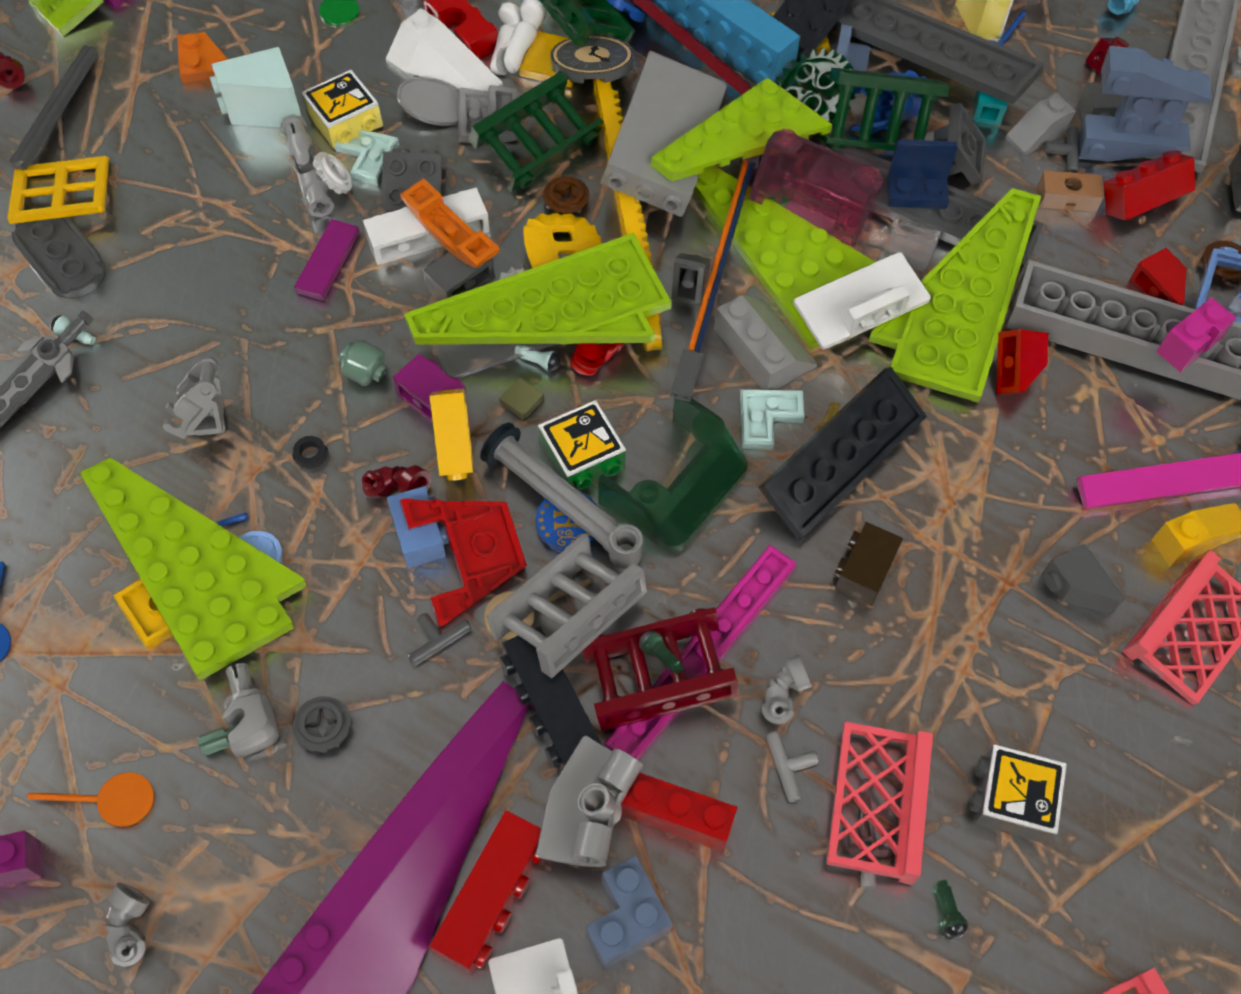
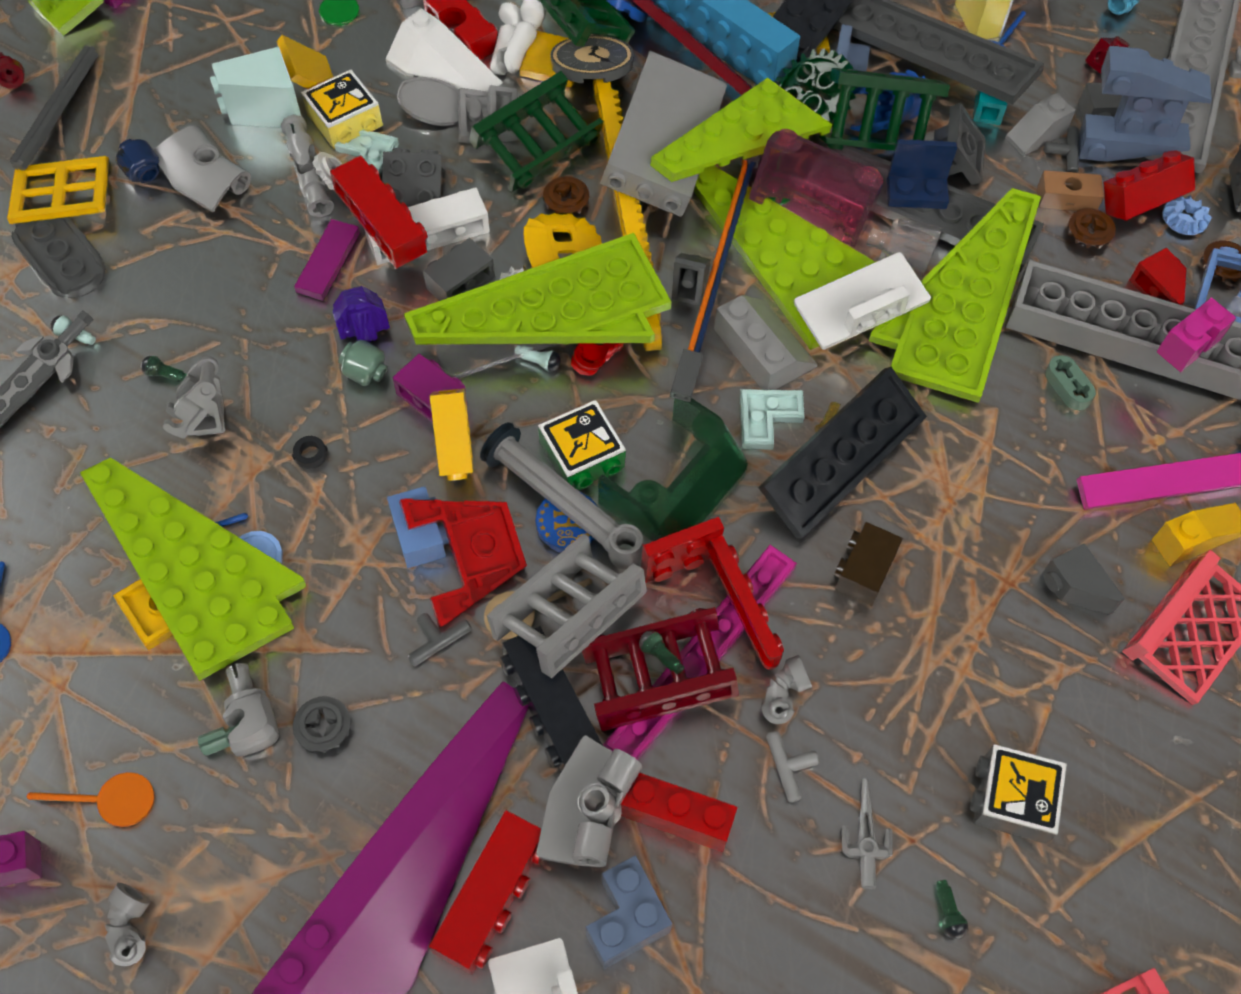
(137, 160): none -> dark blue head
(153, 366): none -> clear green piece
(196, 57): orange wing -> none
(198, 168): none -> light grey panel
(304, 64): none -> yellow tile
(359, 314): none -> dark purple hair
(379, 211): none -> red brick
(385, 479): dark red arm -> none
(447, 227): orange slope -> none
(521, 399): olive tile -> none
(703, 542): none -> red bracket
(912, 809): coral fence -> none
(1020, 359): red slope -> none
(1071, 382): none -> sand green beam
(1102, 225): none -> reddish brown gear
(1182, 222): none -> light blue gear

